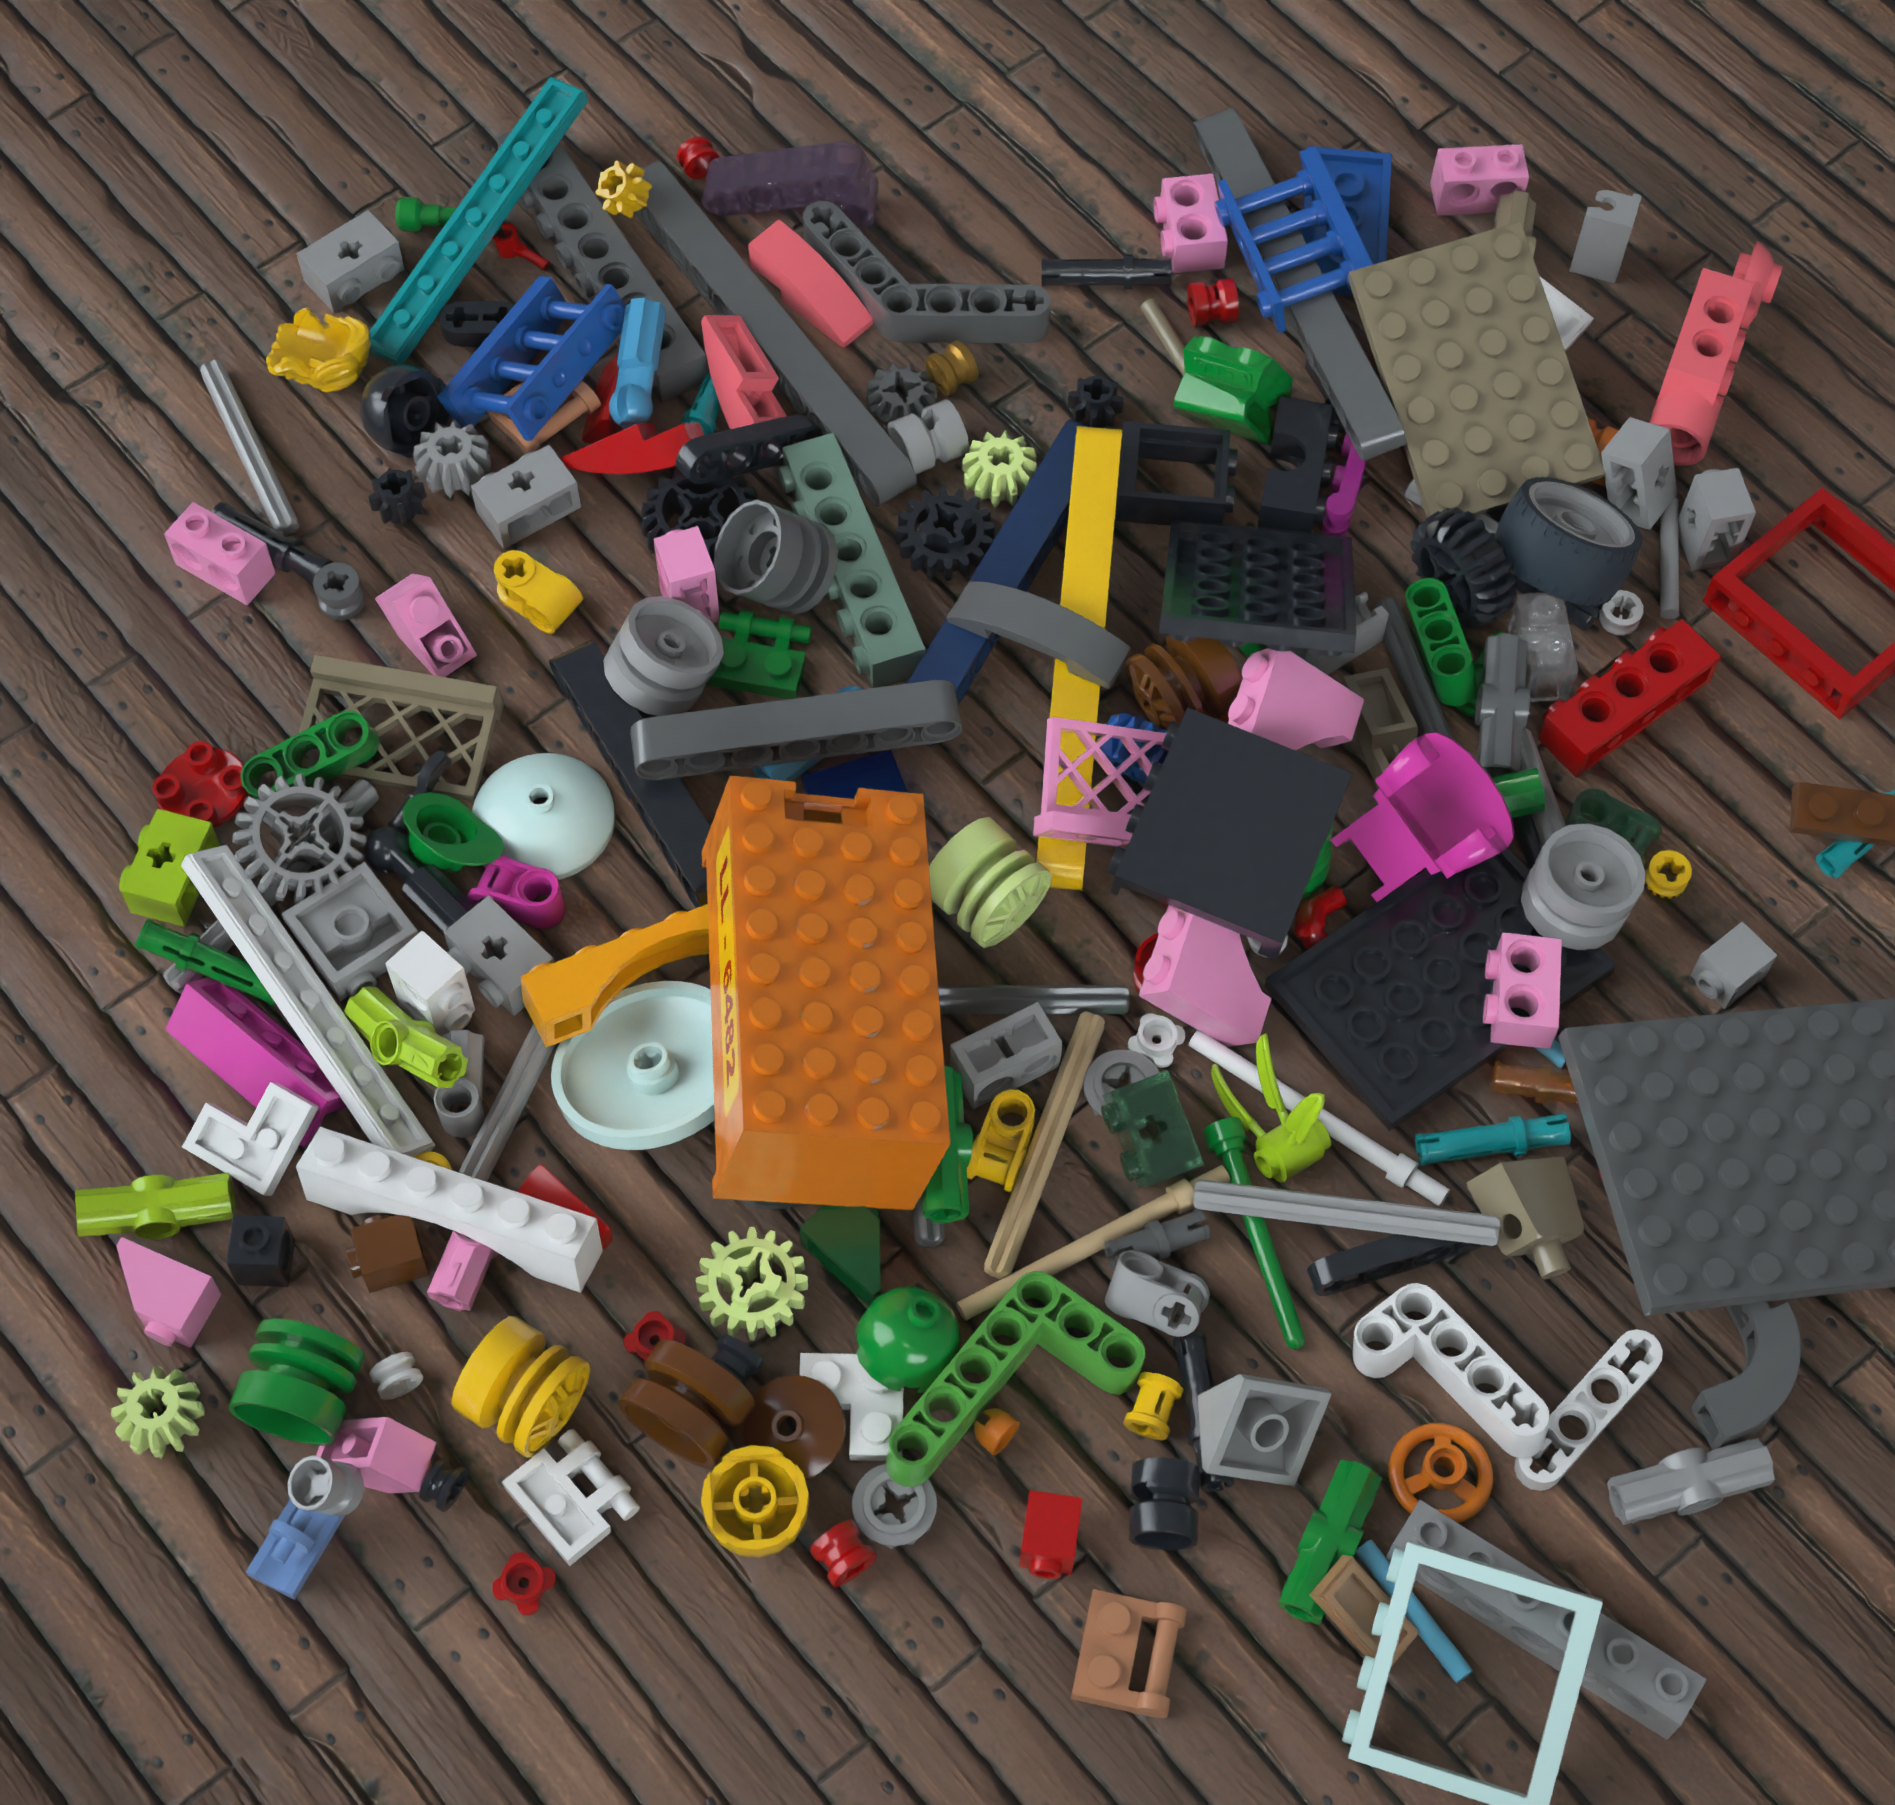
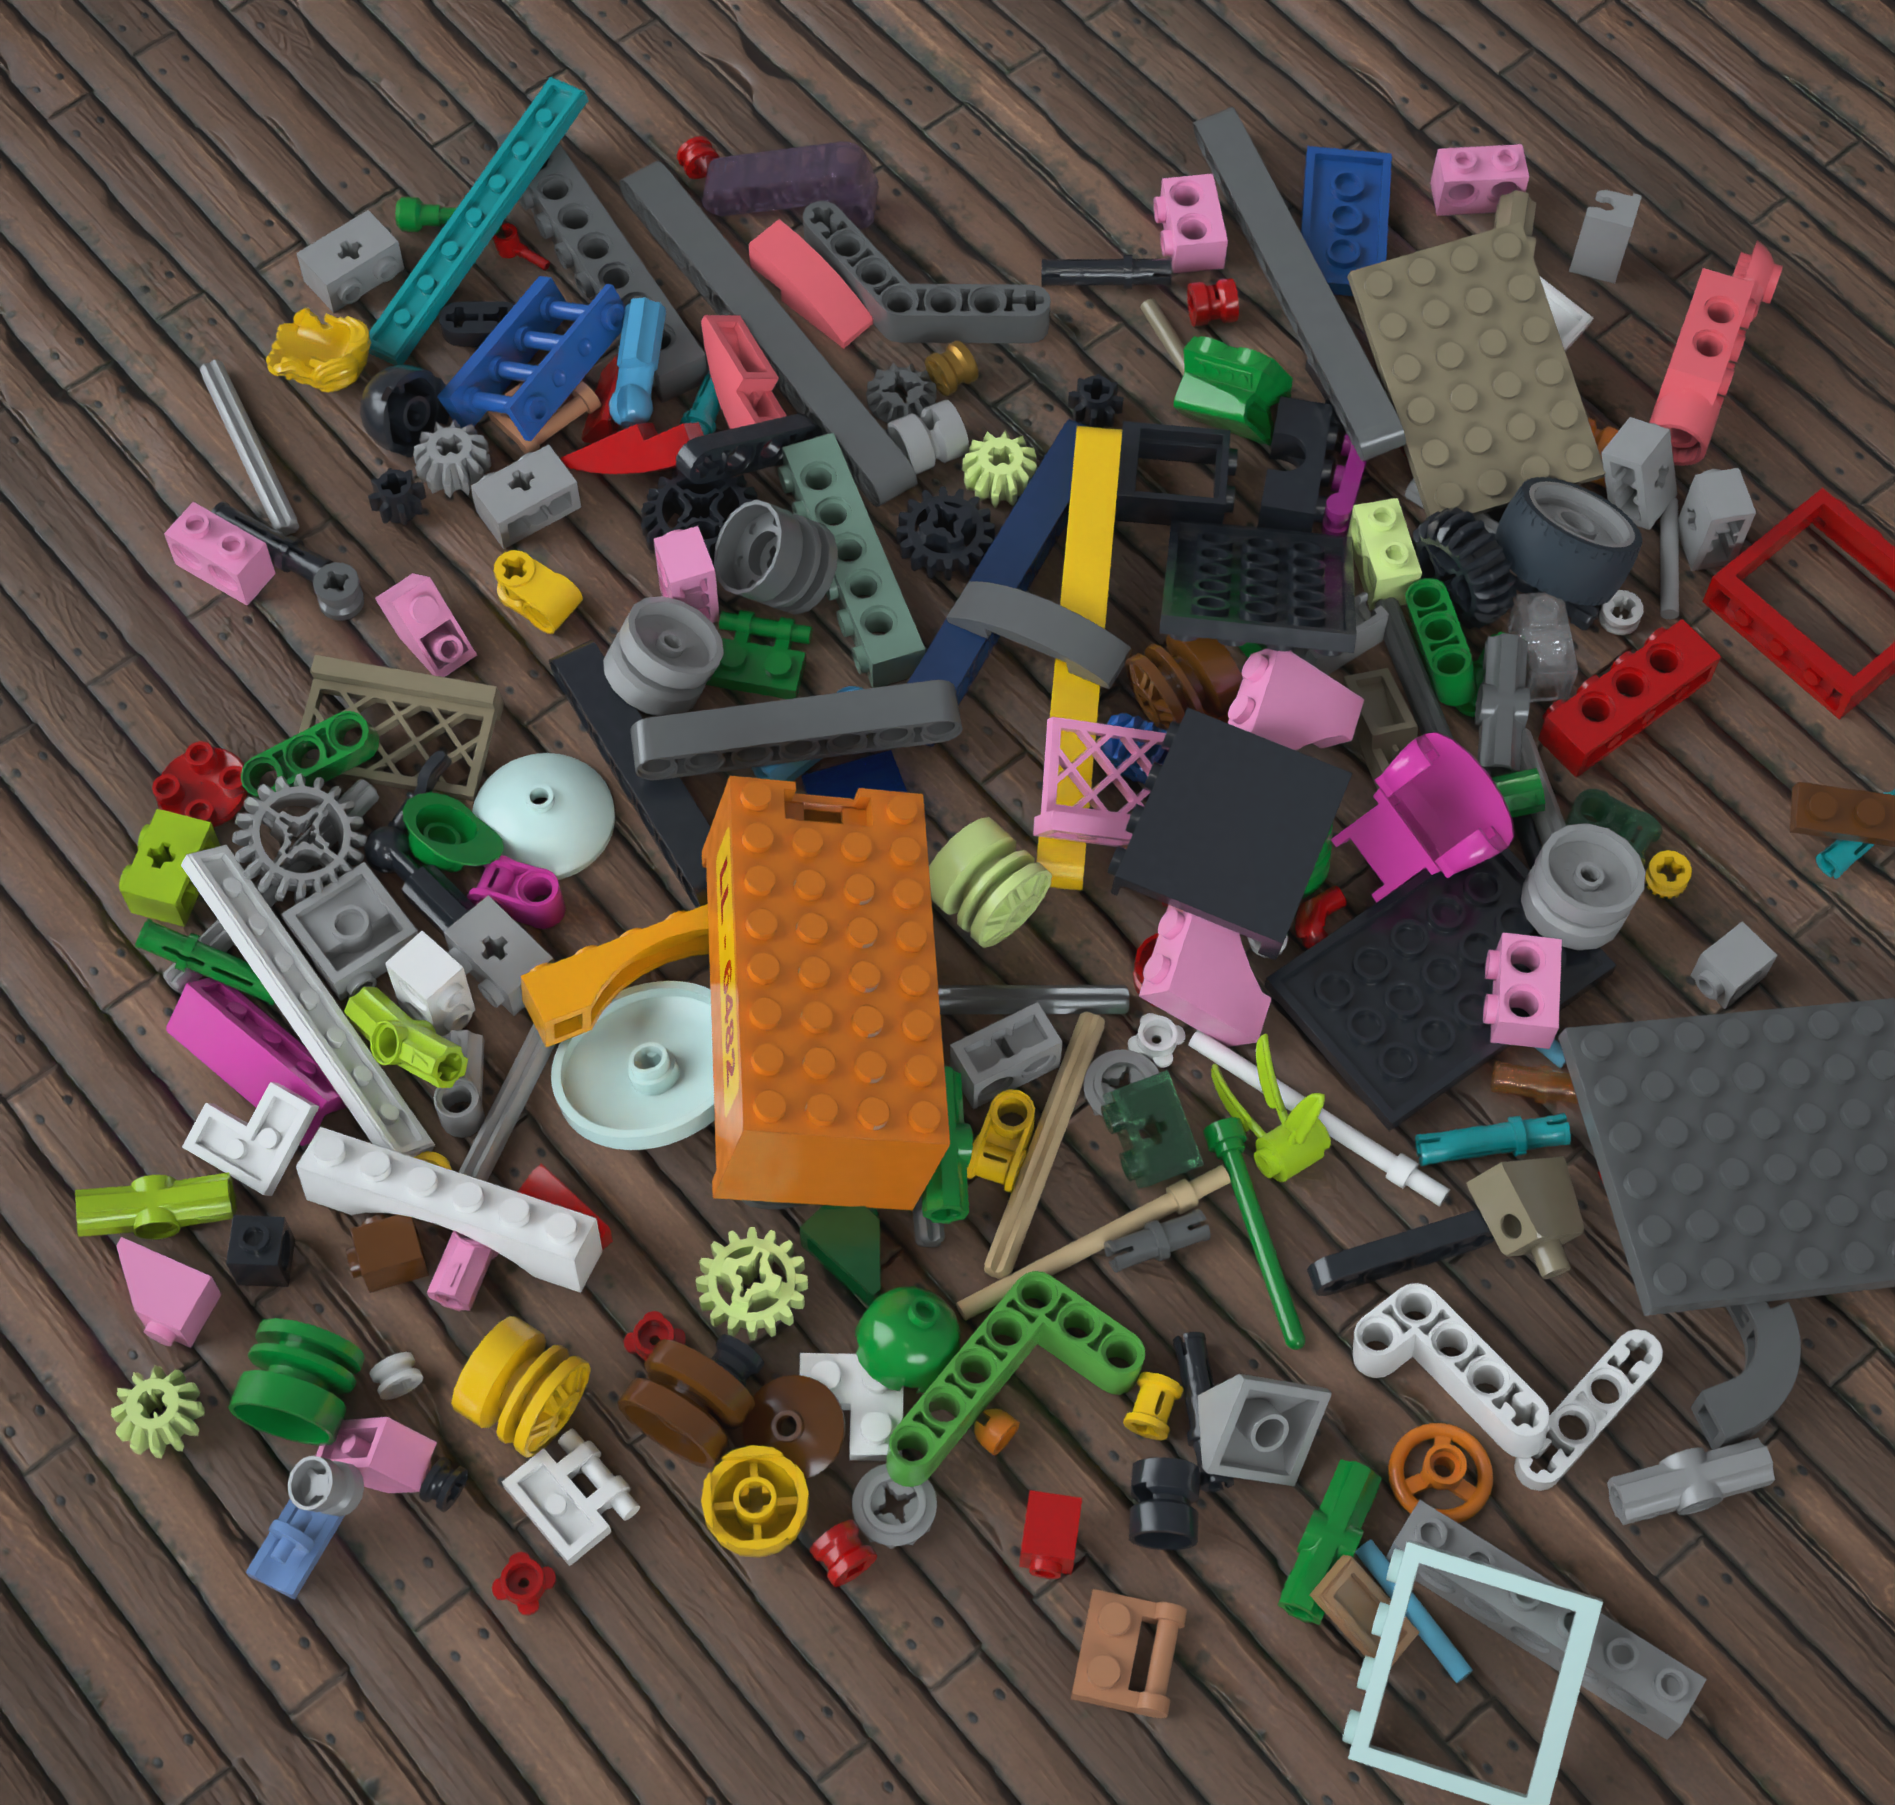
(623, 189): yellow gear -> none
(1153, 1293): light grey piece -> none
(1325, 210): blue fence -> none
(1347, 1212): light grey axle -> none
(1383, 550): none -> yellowish green brick

